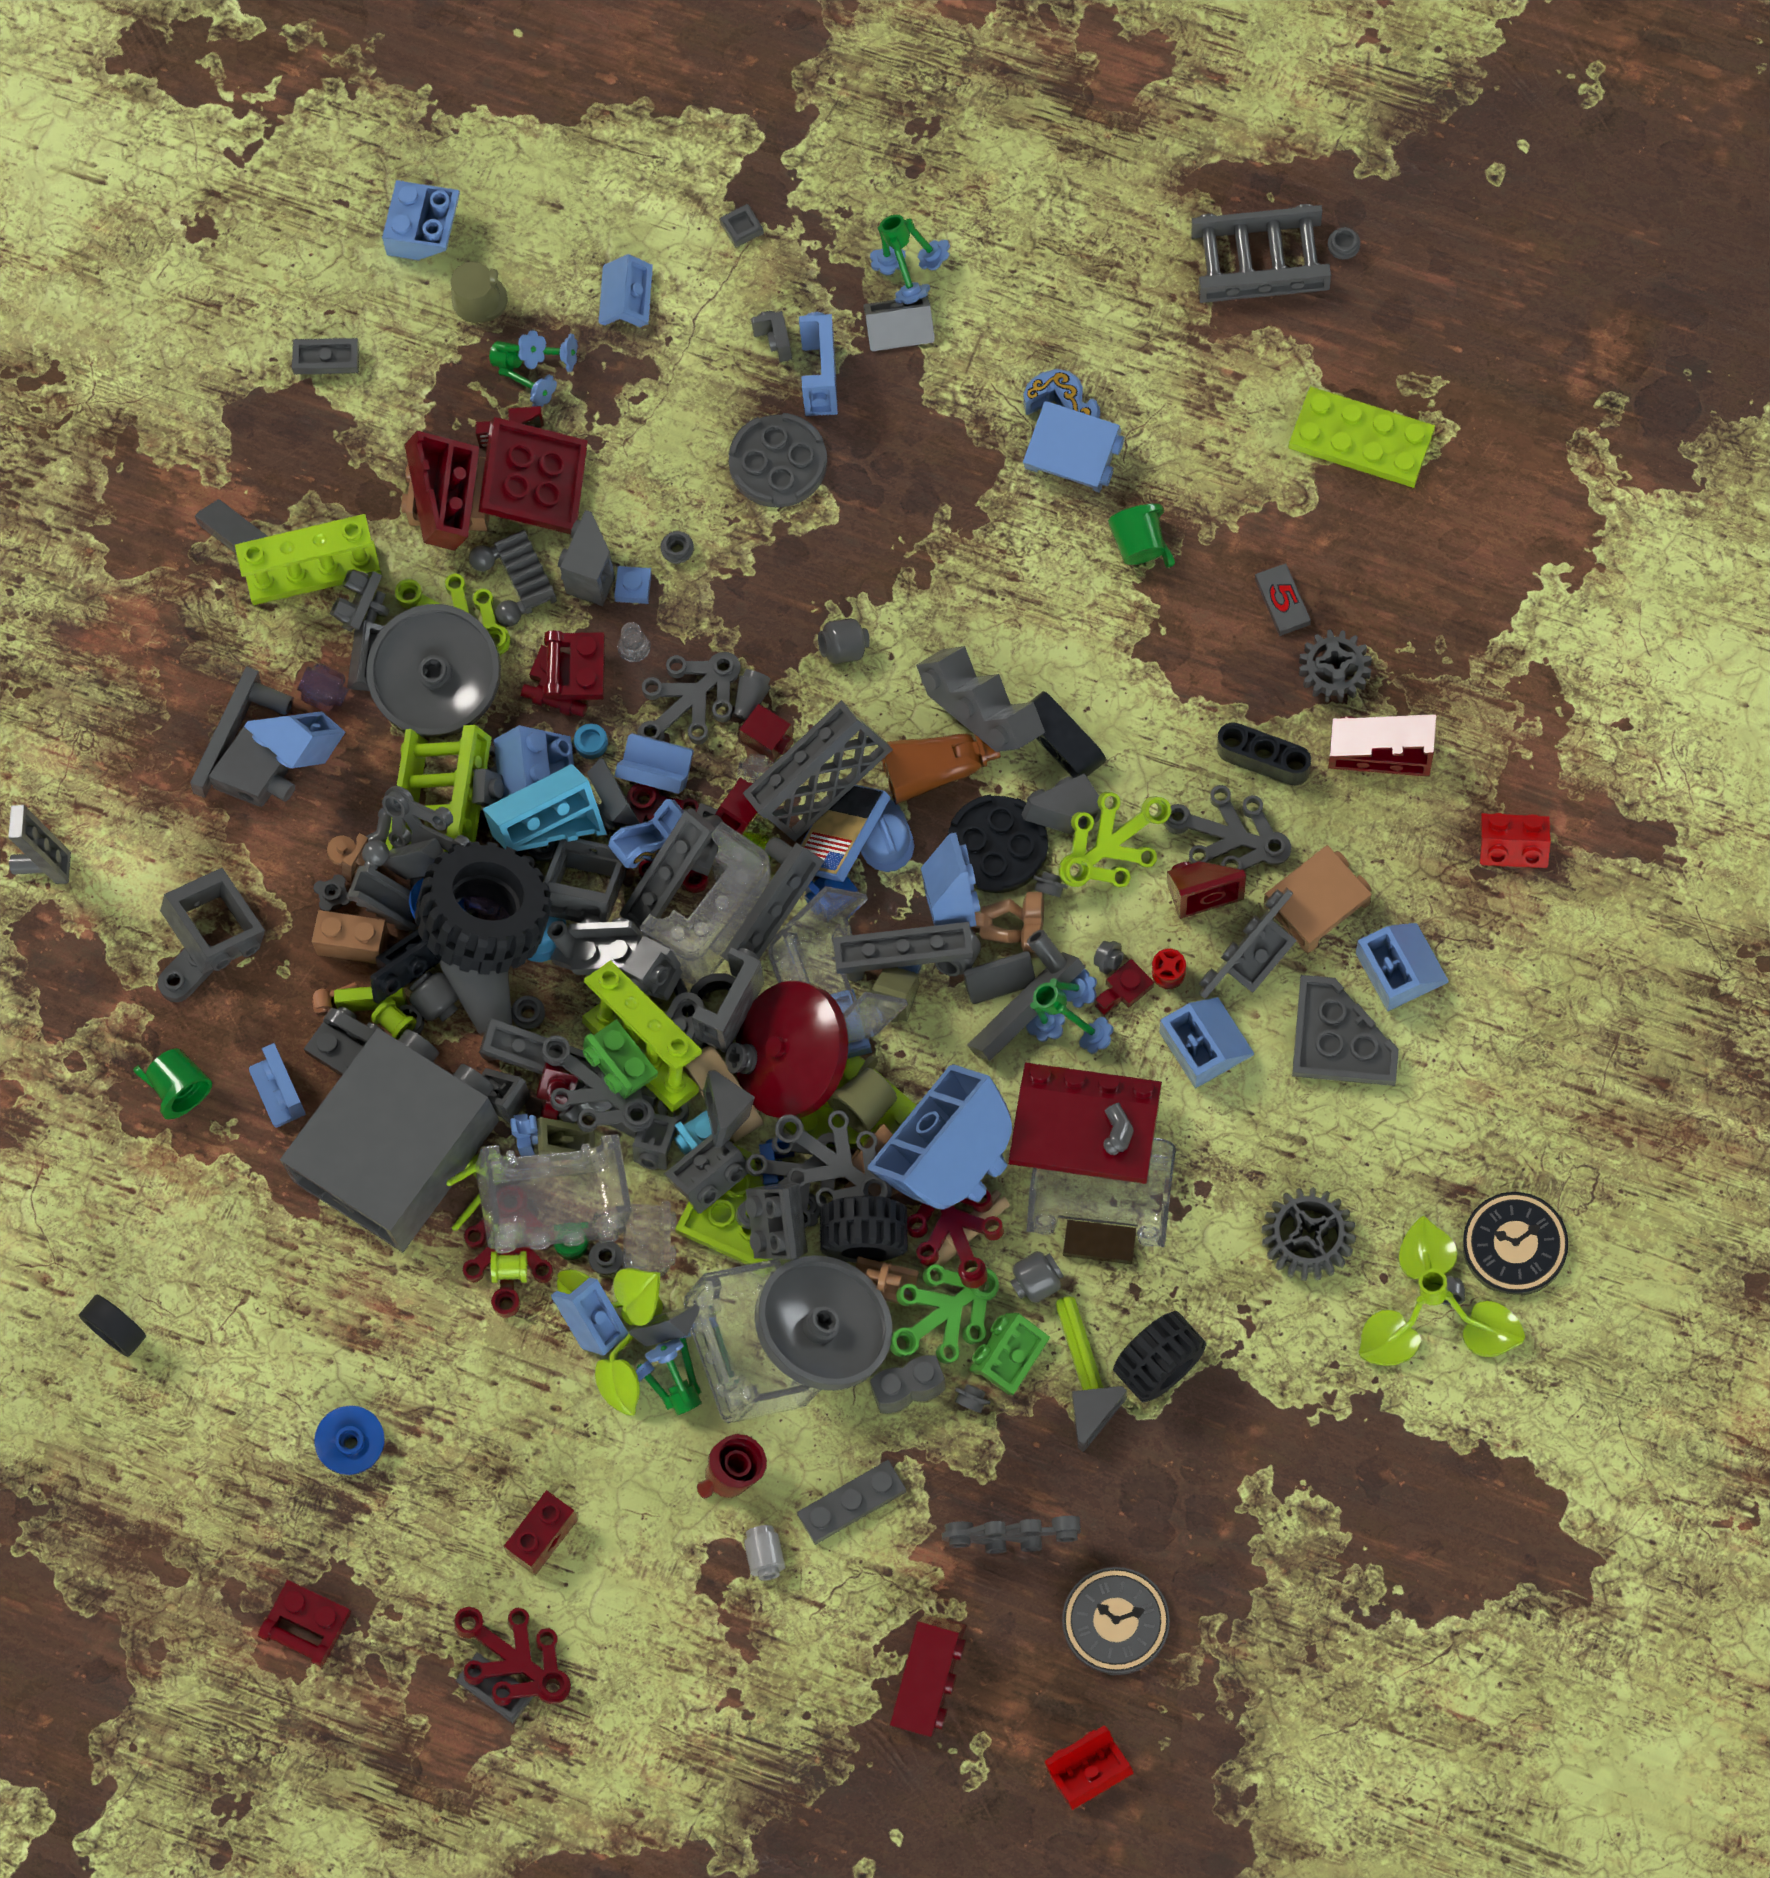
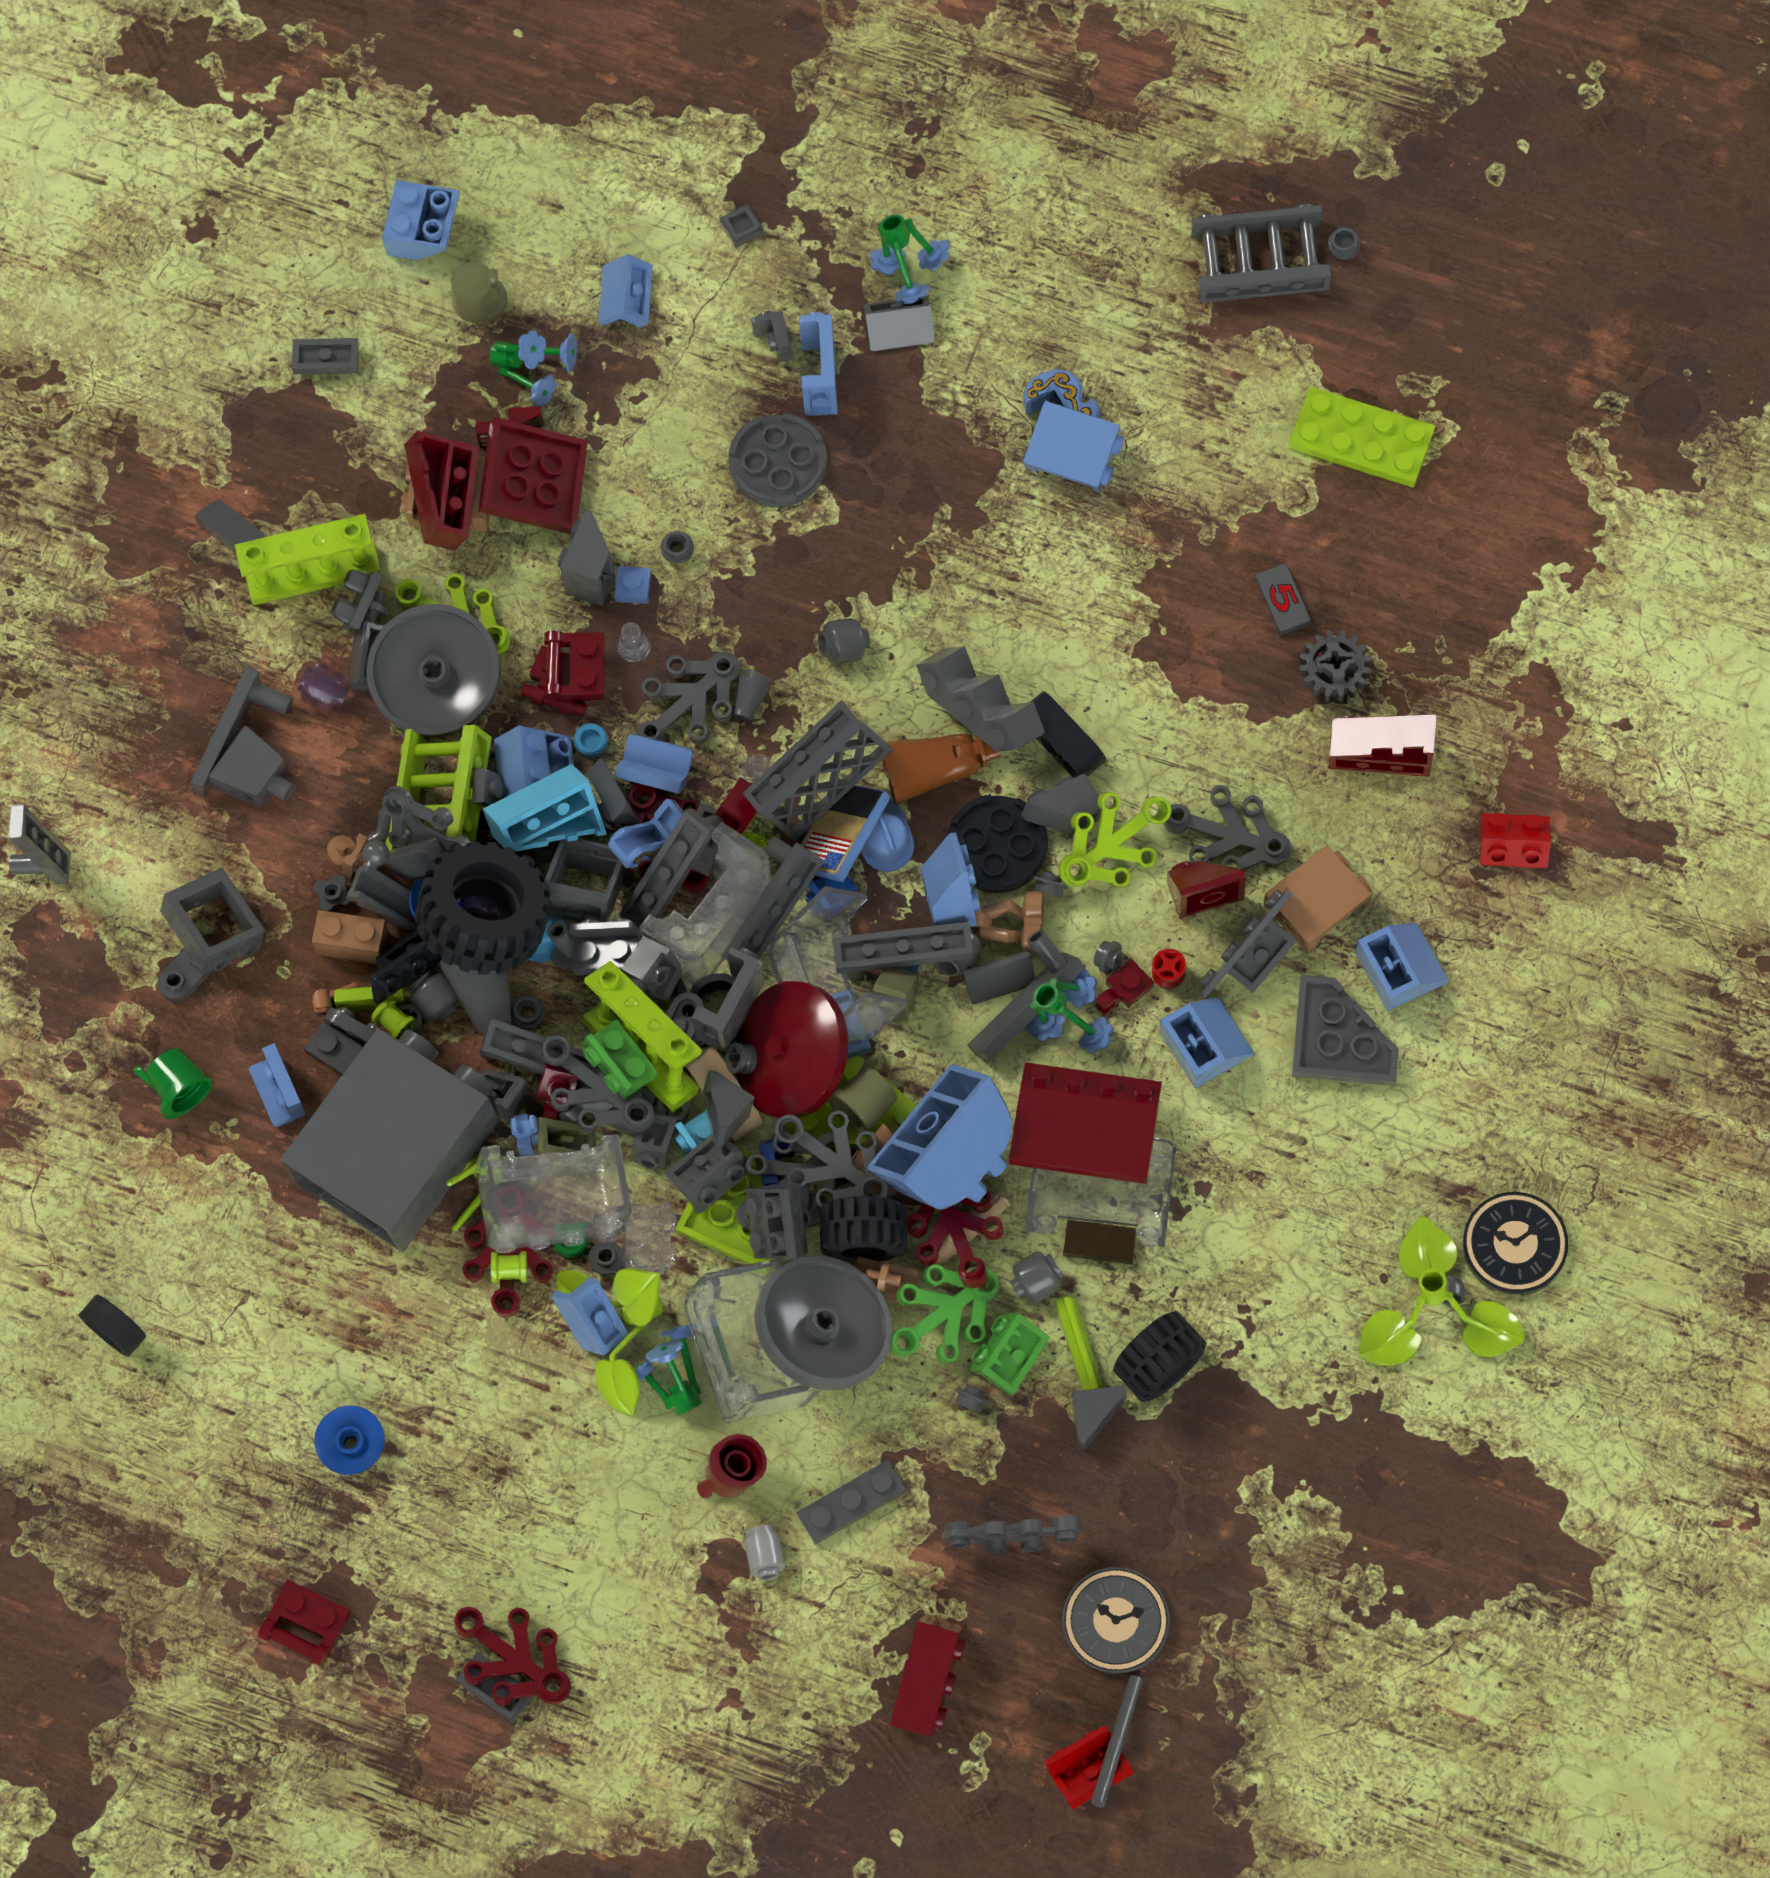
(298, 738): medium blue slope -> none
(523, 571): dark grey gear -> none
(540, 1532): dark red brick -> none
(666, 1326): dark grey slope -> none
(766, 733): dark red brick -> none
(917, 1382): dark grey brick -> none
(1116, 1741): none -> dark grey bar
(1121, 1131): dark grey arm -> none
(1140, 534): green hat -> none
(1272, 767): black beam -> none
(1331, 1218): dark grey gear -> none

